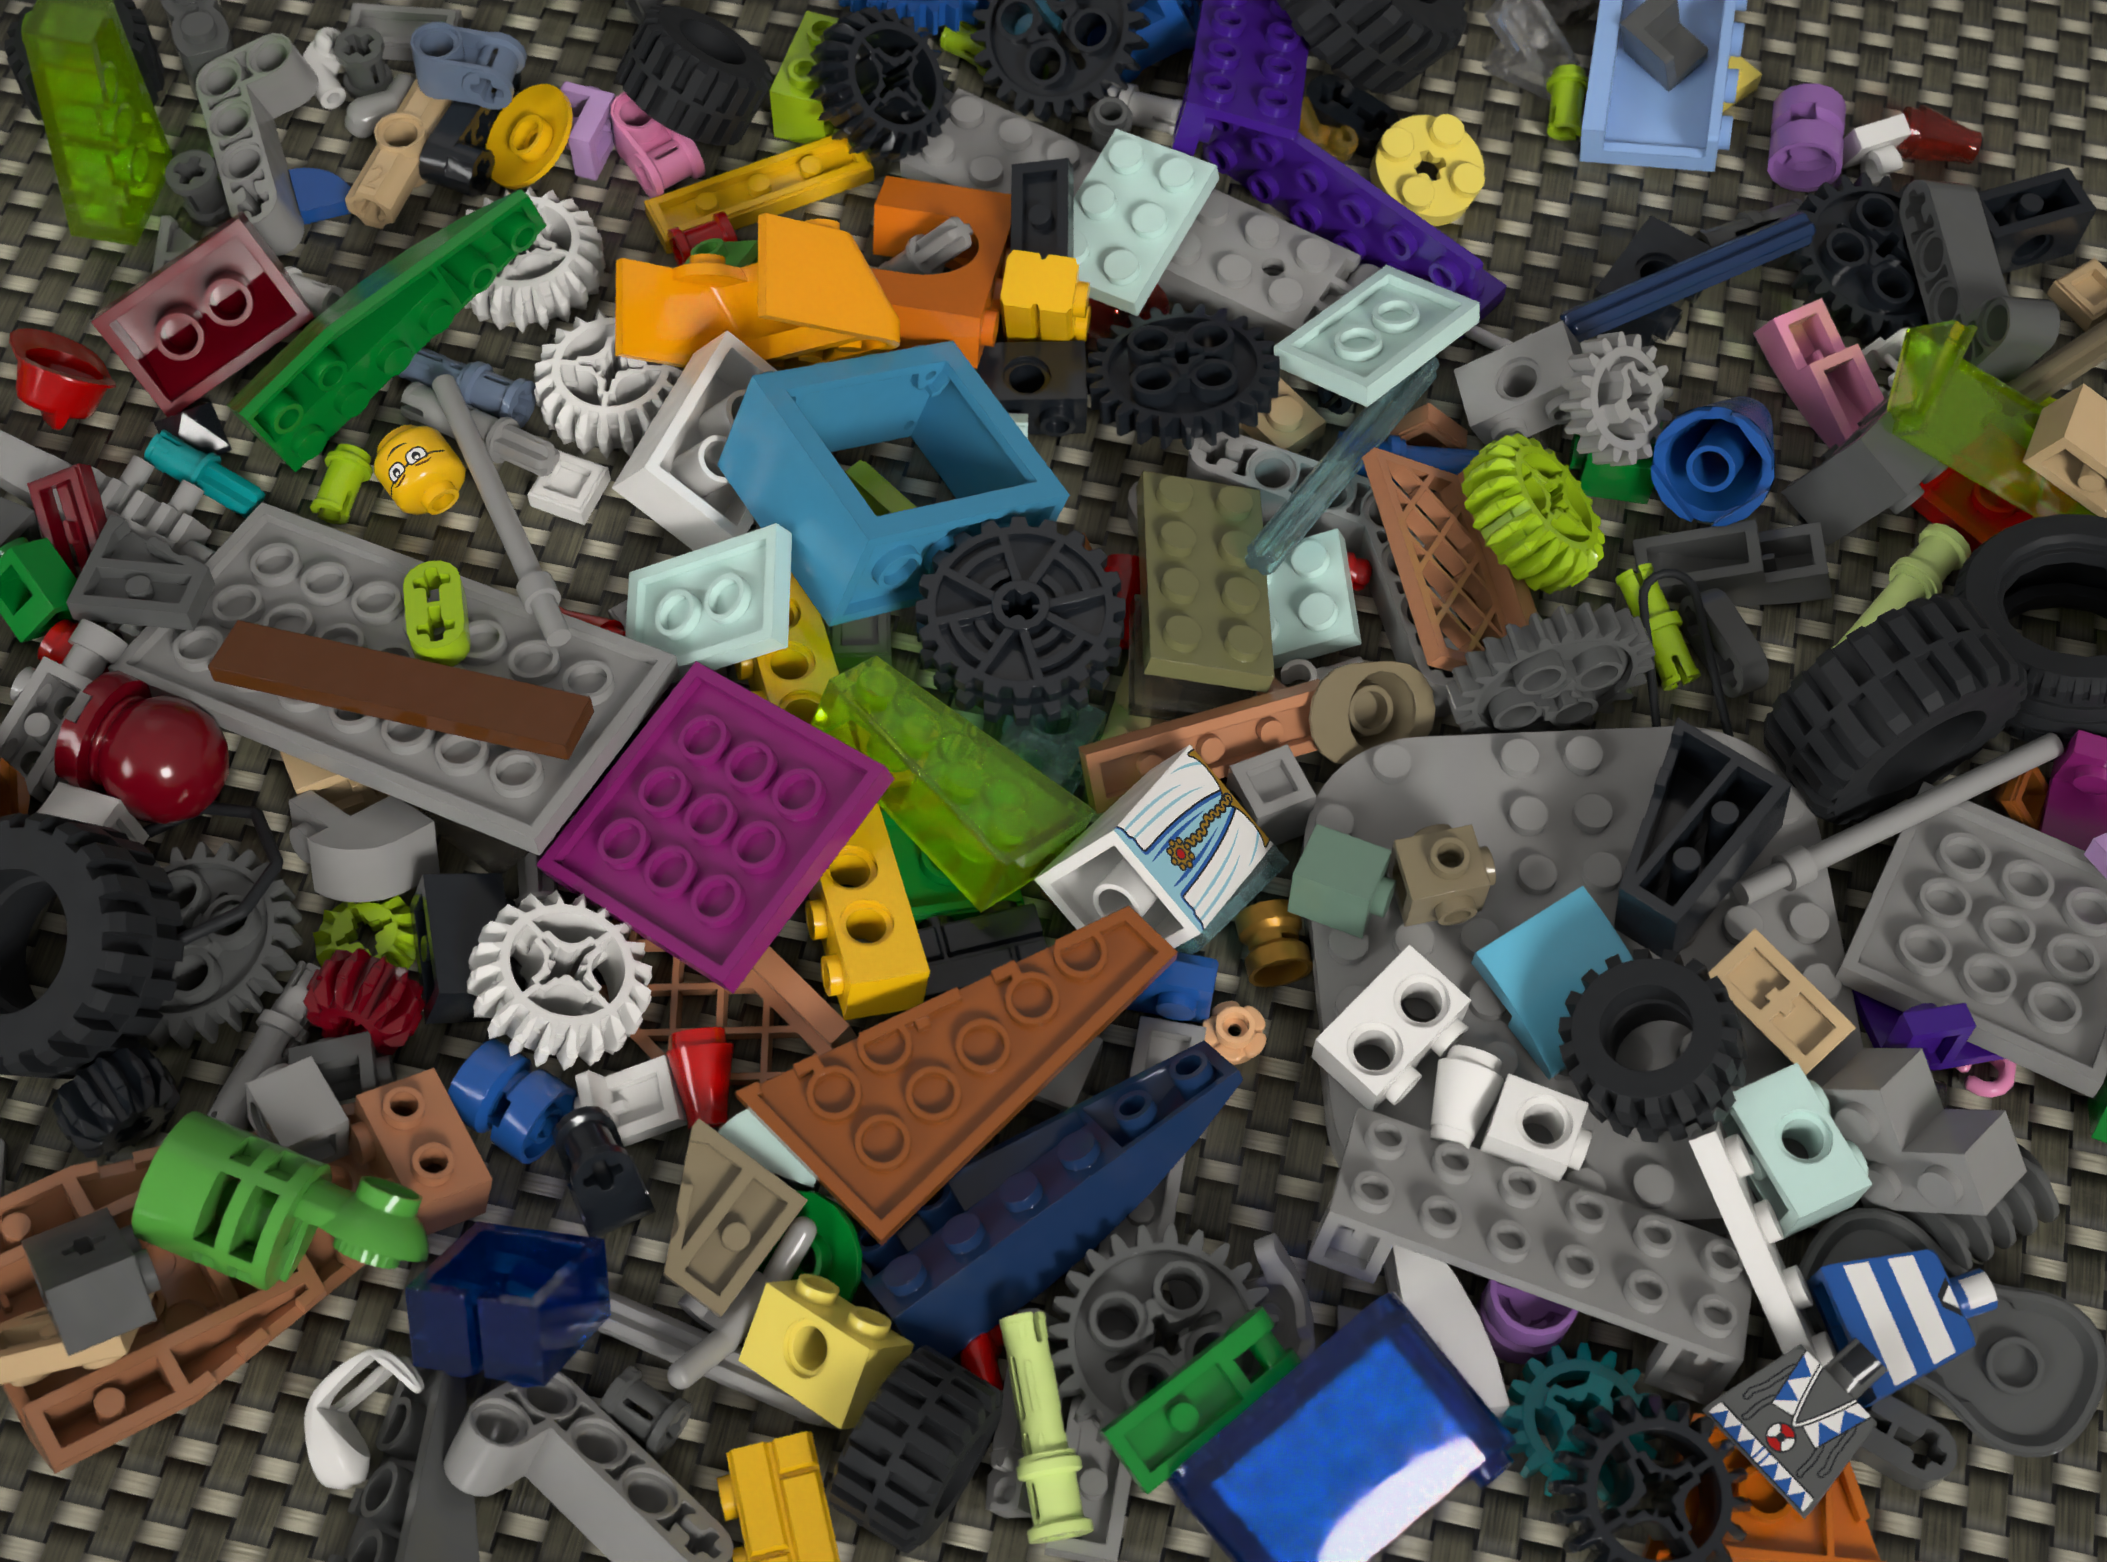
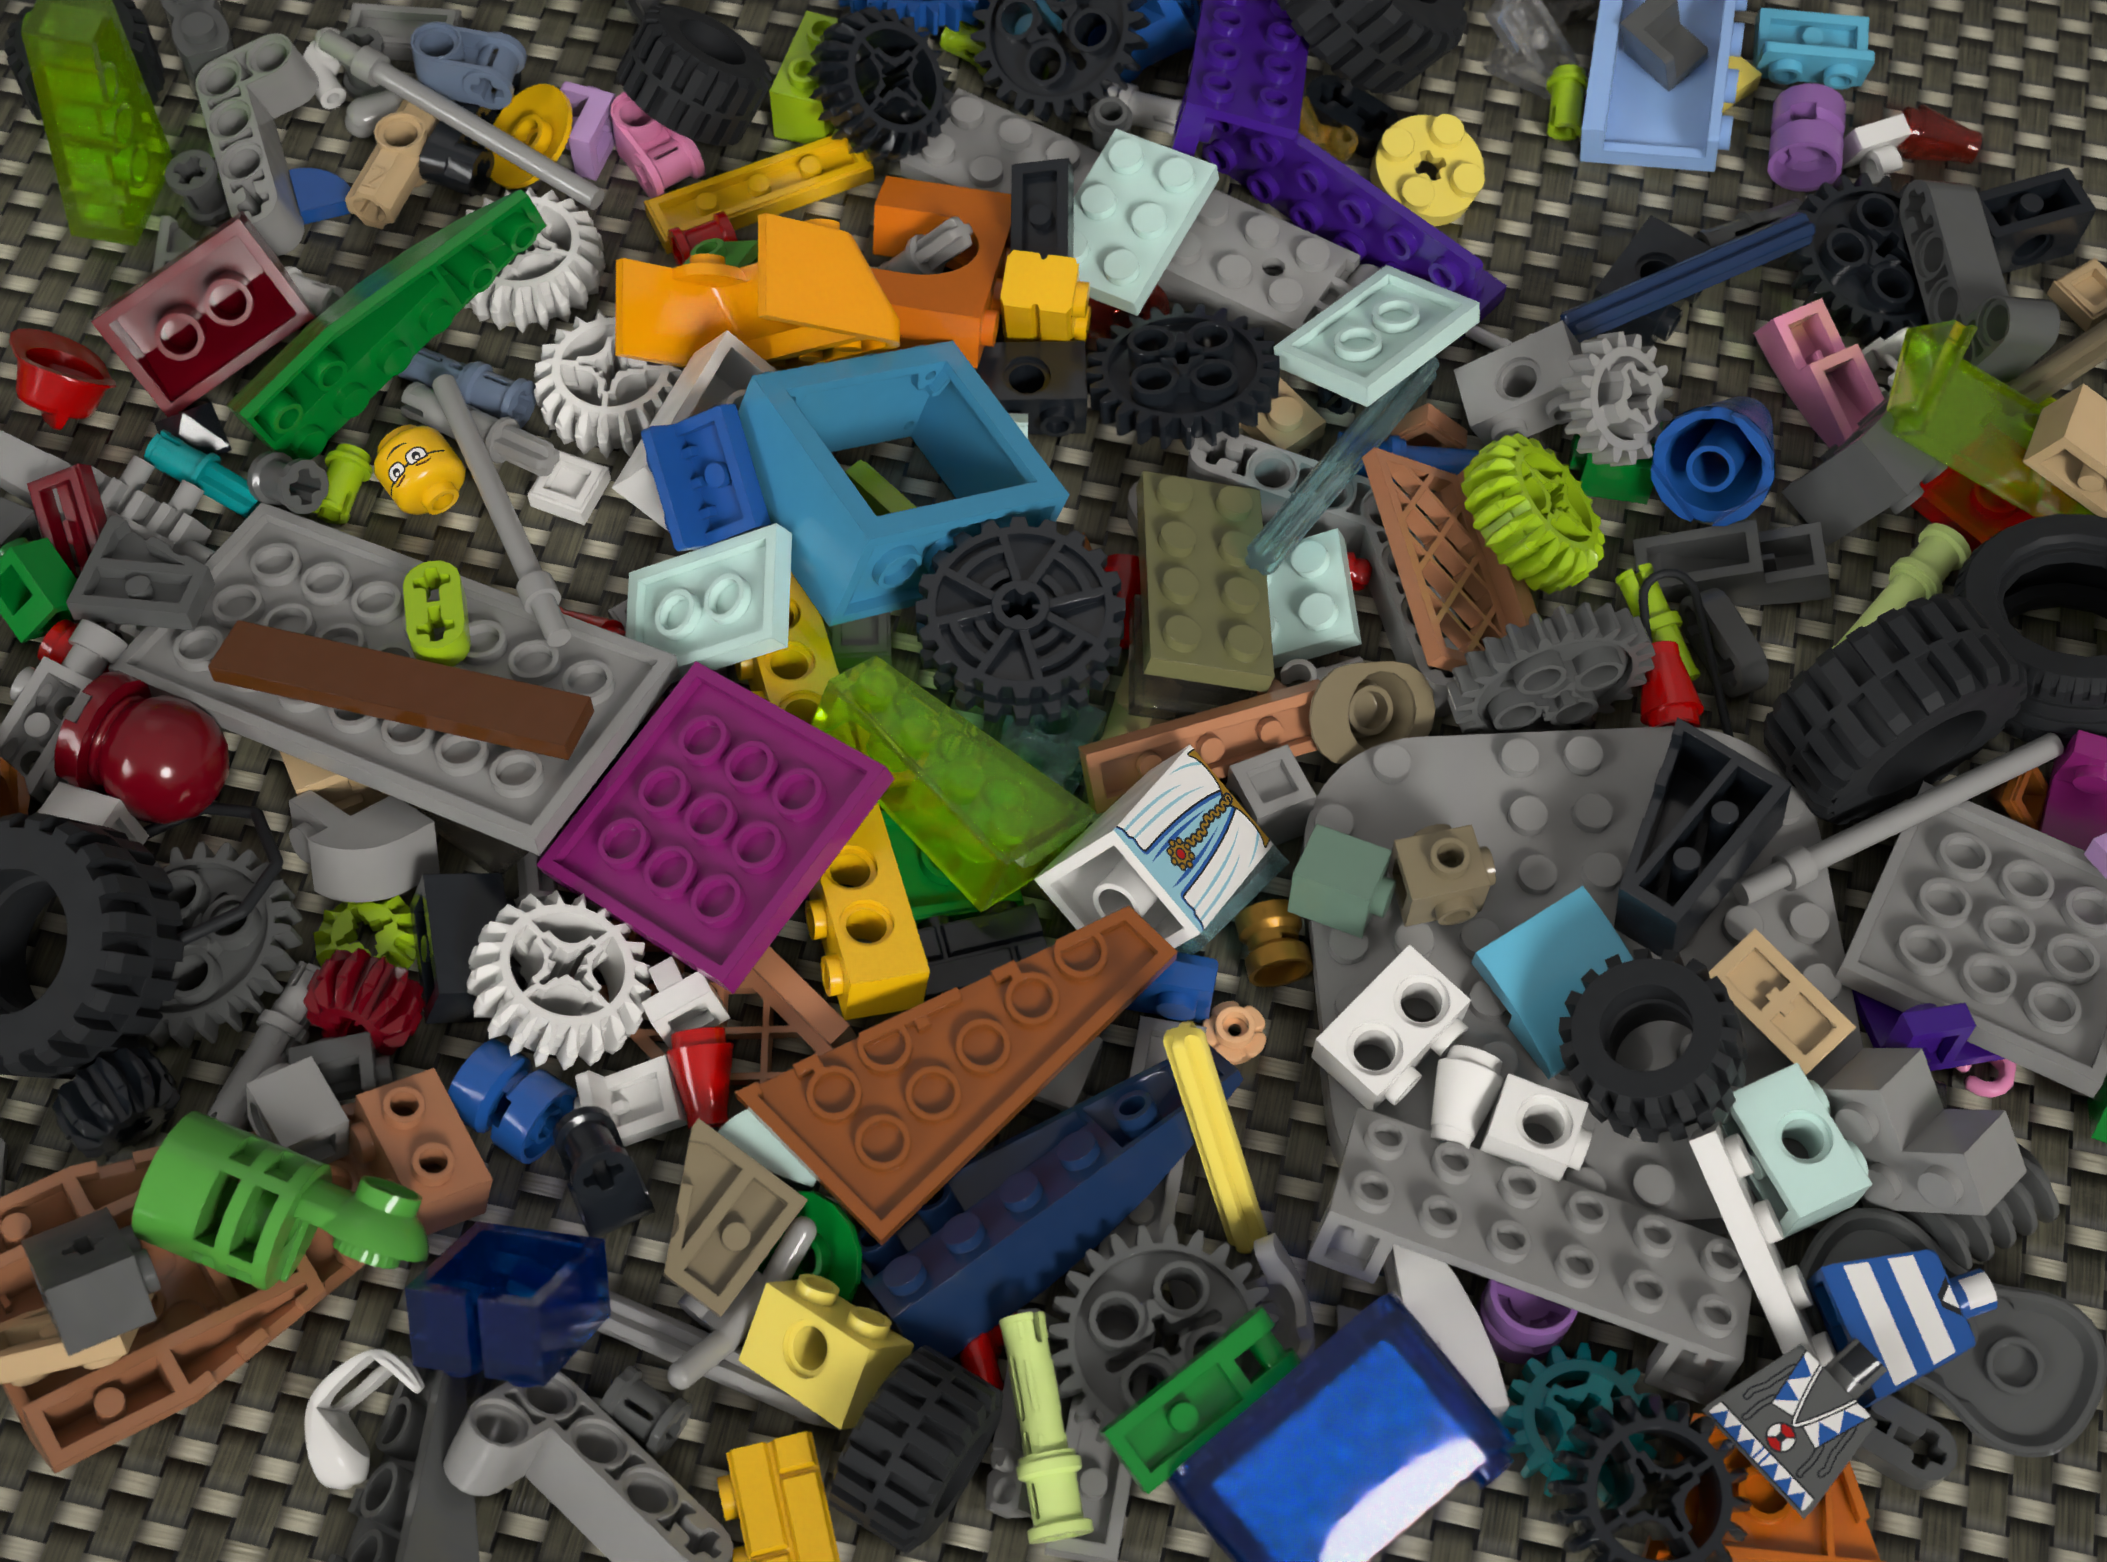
(281, 480): none -> dark grey bush
(376, 70): none -> light grey bar
(682, 1001): none -> white tile
(705, 478): none -> blue bracket
(1215, 1135): none -> light yellow axle
(1669, 690): none -> red cone
(1812, 47): none -> medium azure bracket

